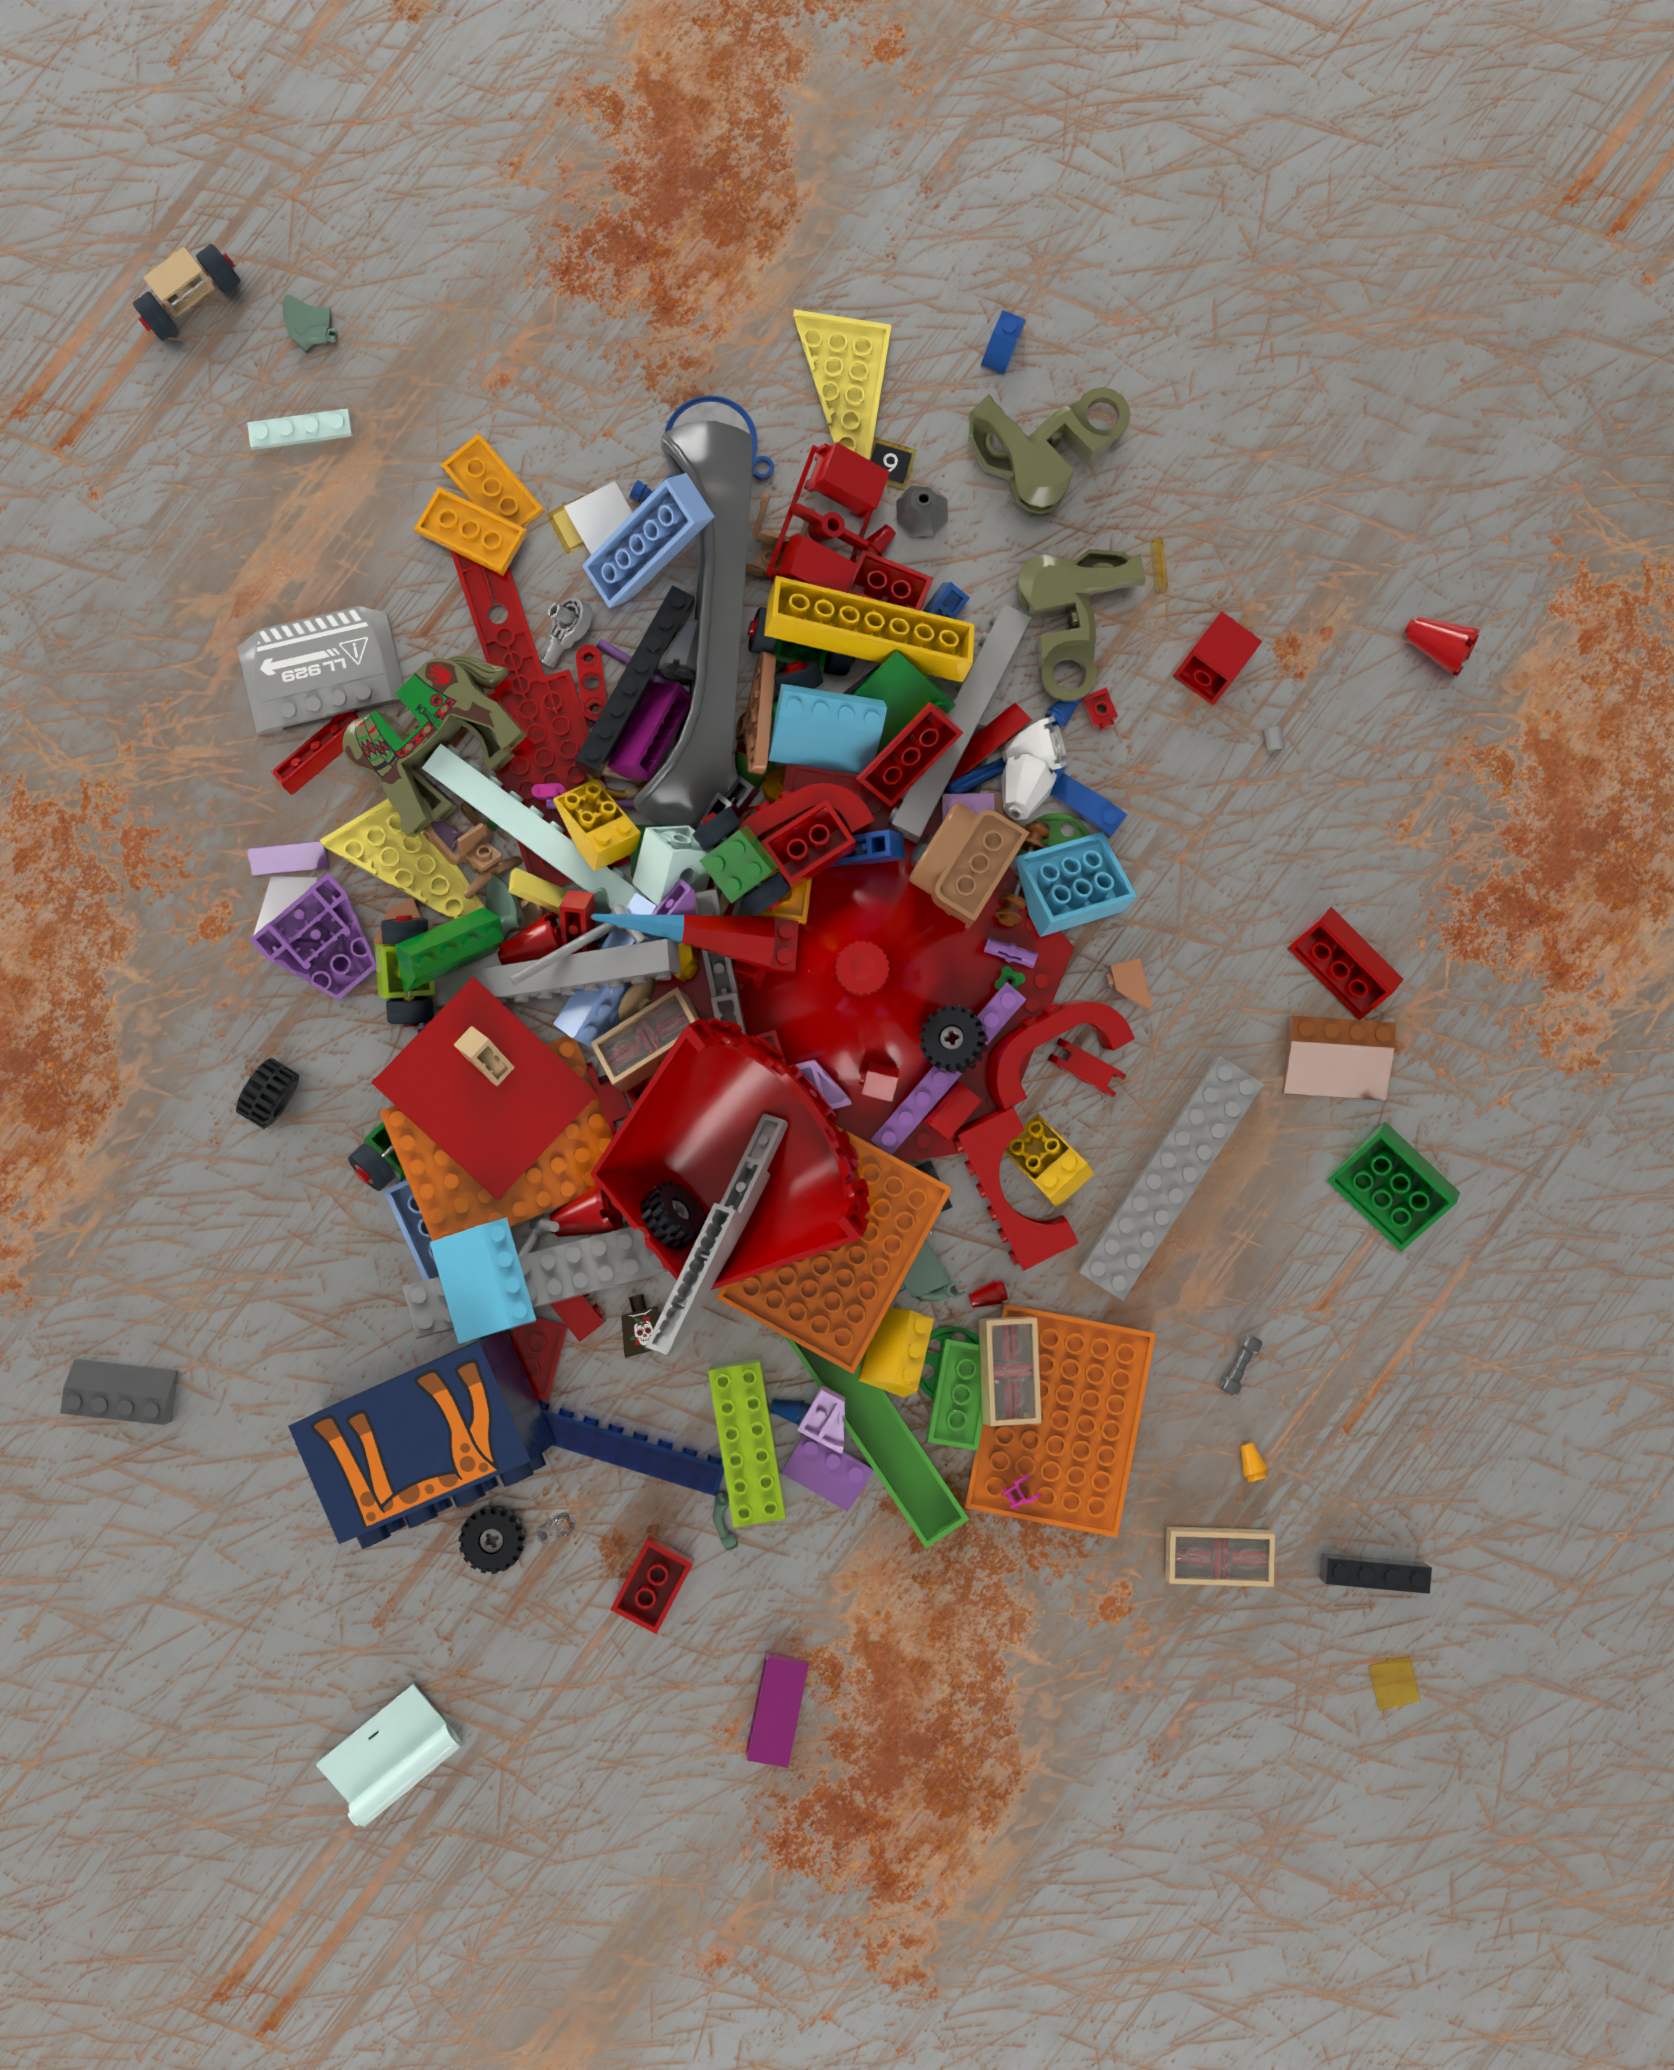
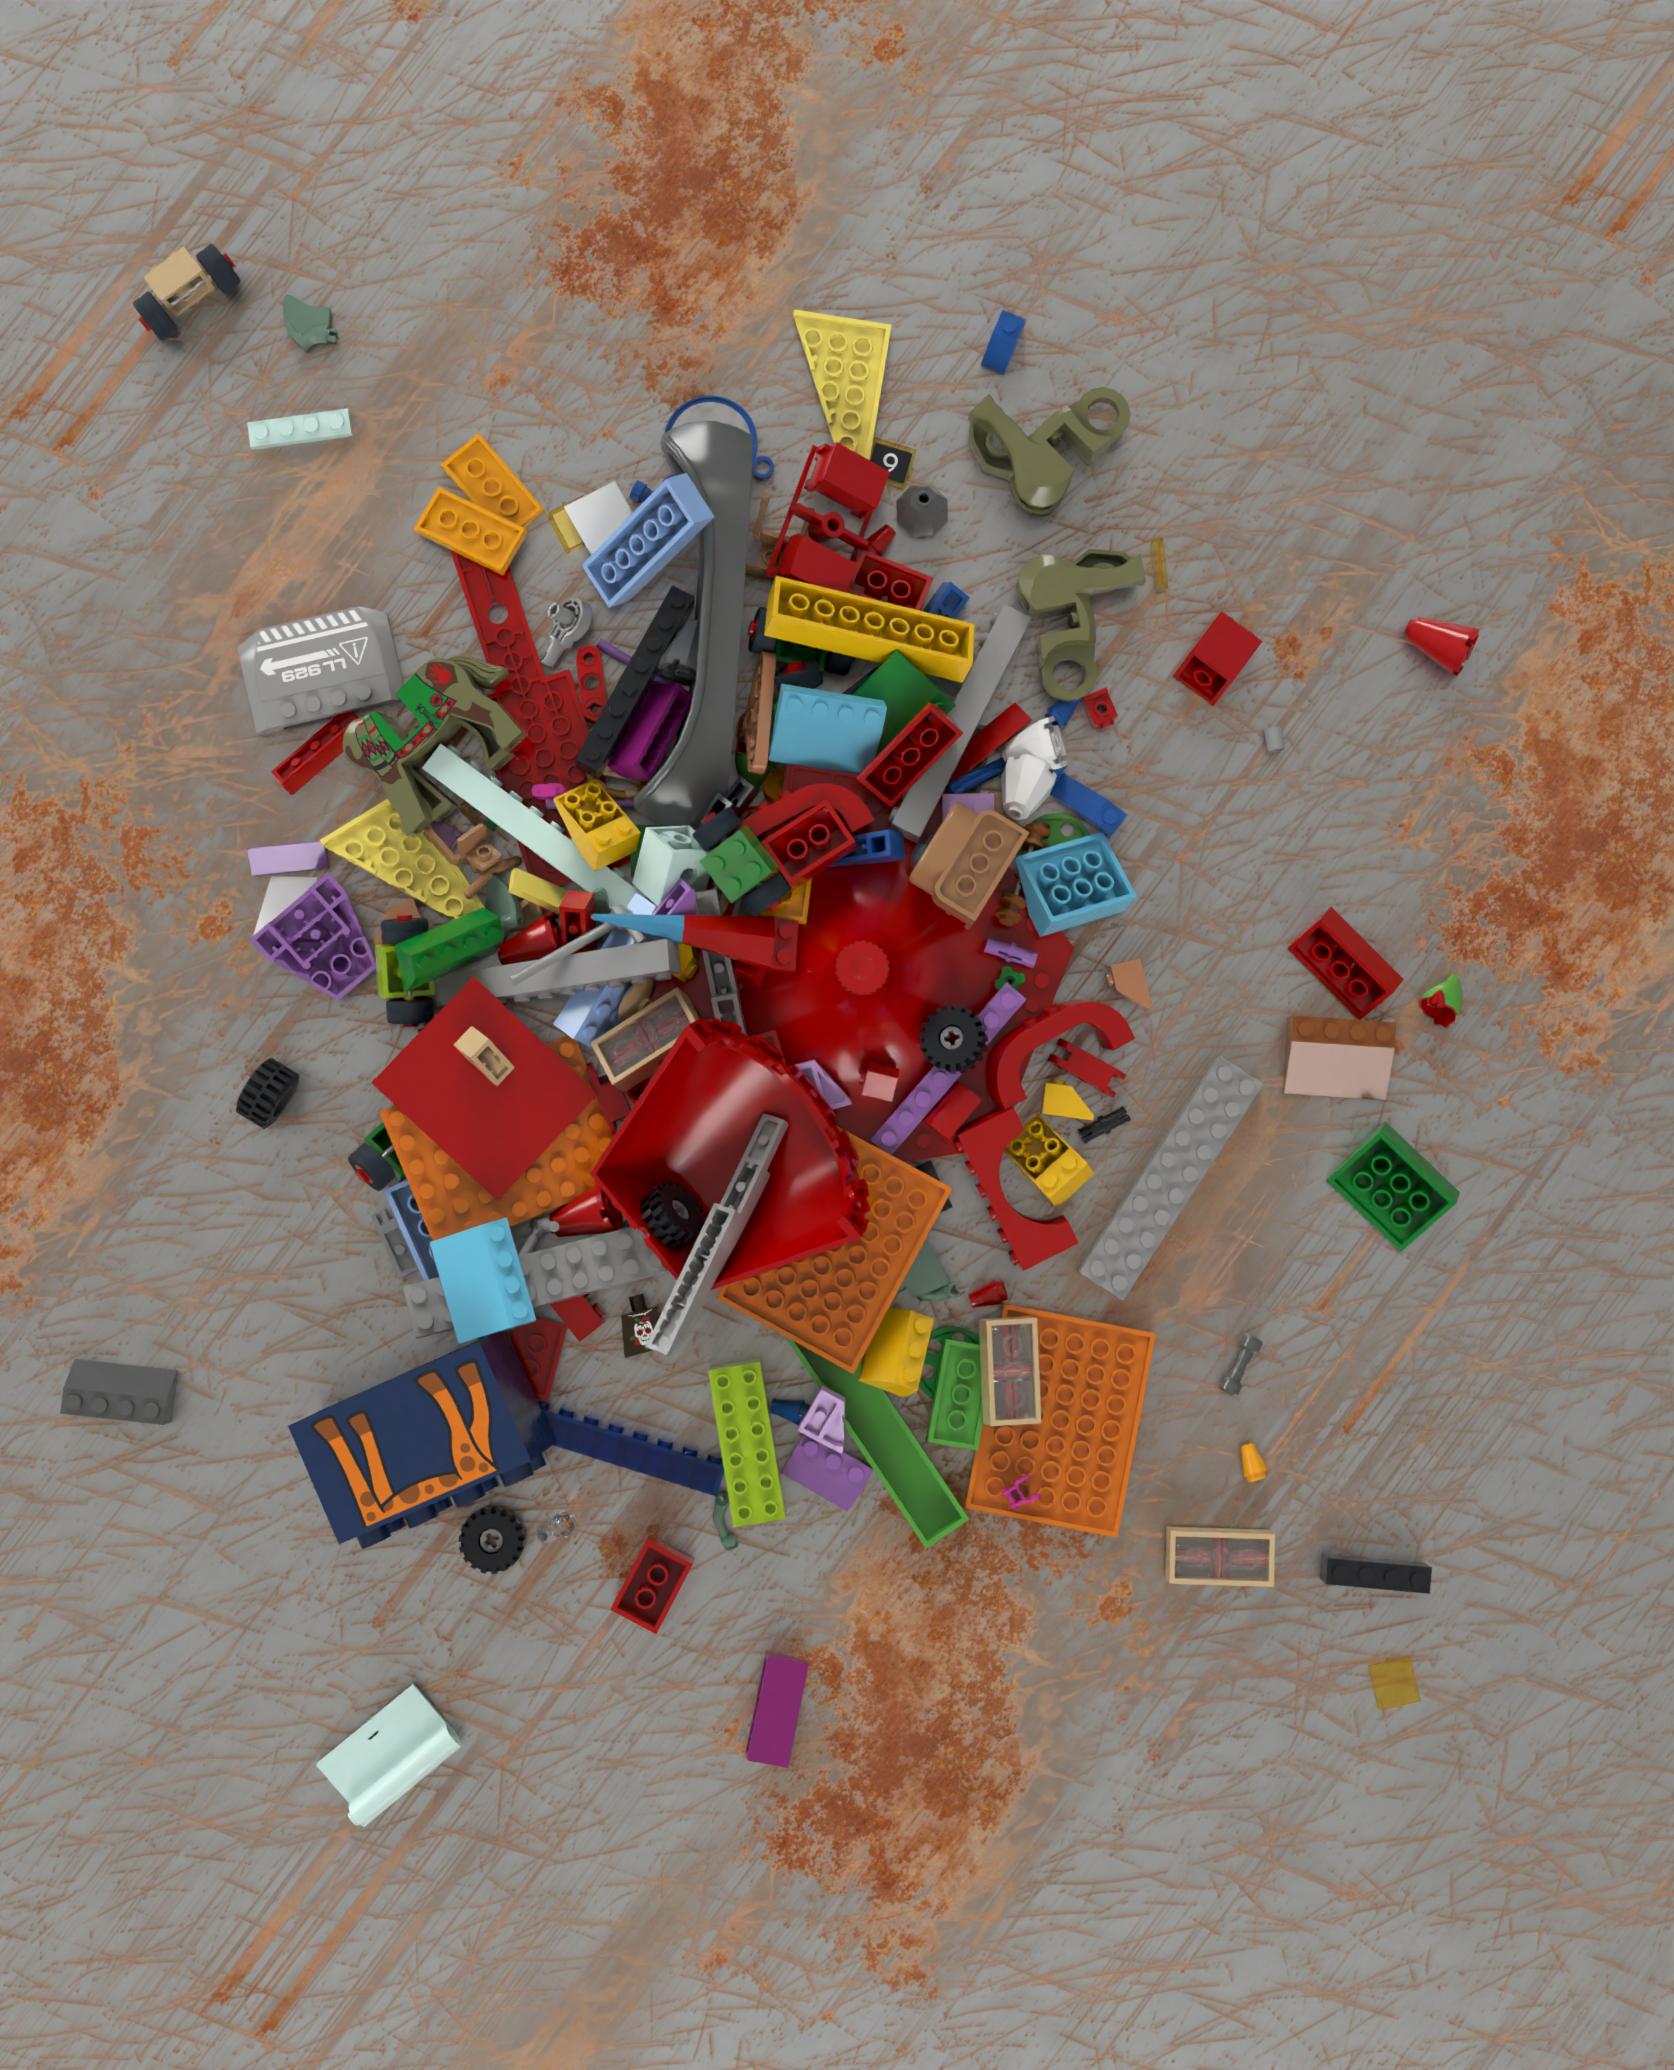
(395, 1243): none -> light grey hinge
(1063, 1101): none -> yellow slope
(1104, 1125): none -> black pin
(1443, 1002): none -> hat

